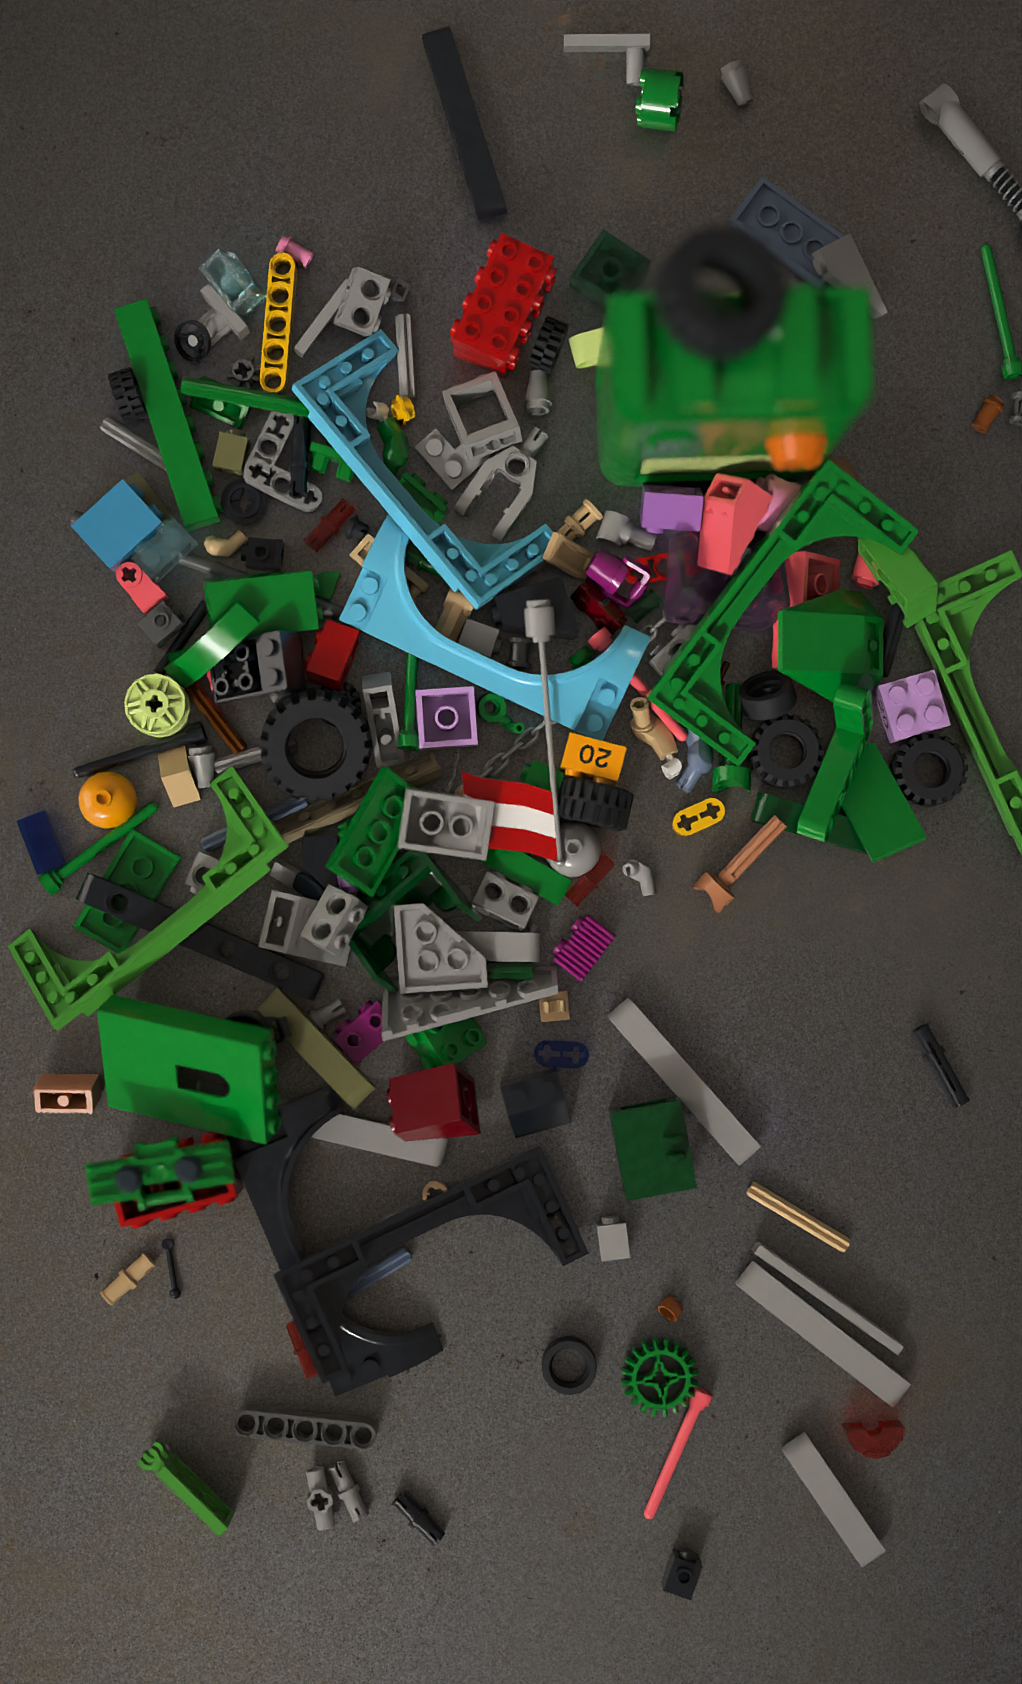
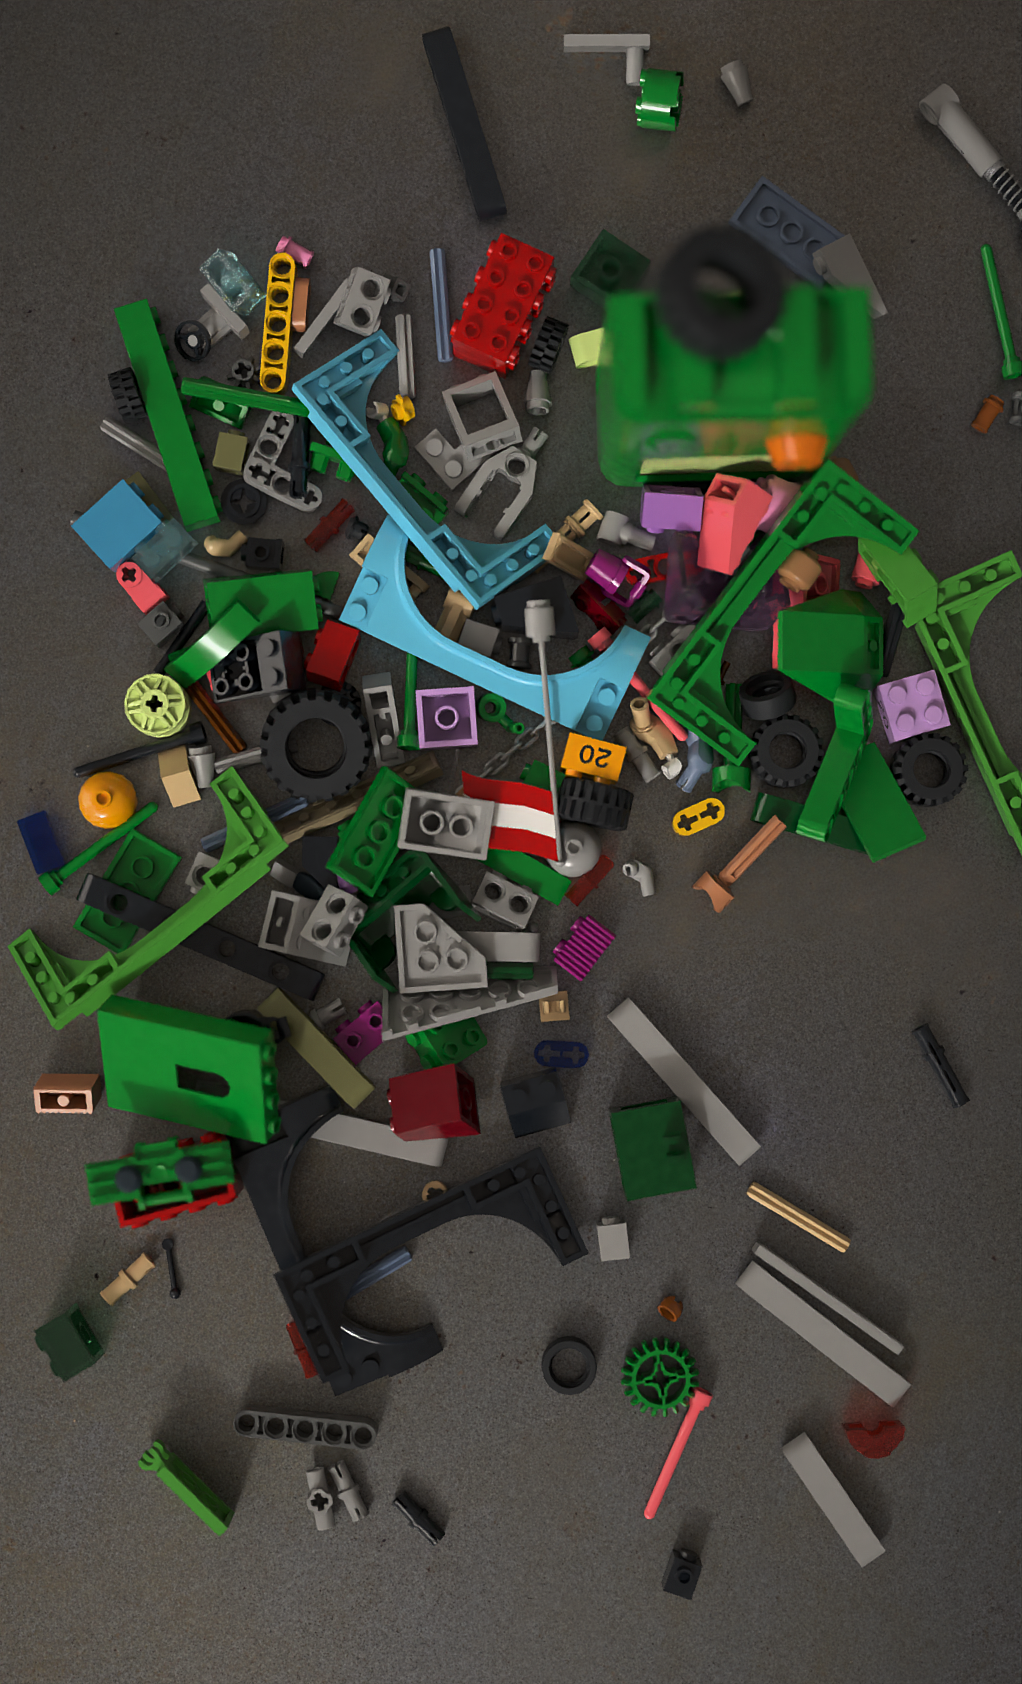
(68, 1343): none -> clear green brick
(300, 304): none -> nougat beam
(441, 304): none -> sand blue axle
(637, 754): none -> light grey pin
(800, 570): none -> medium nougat head

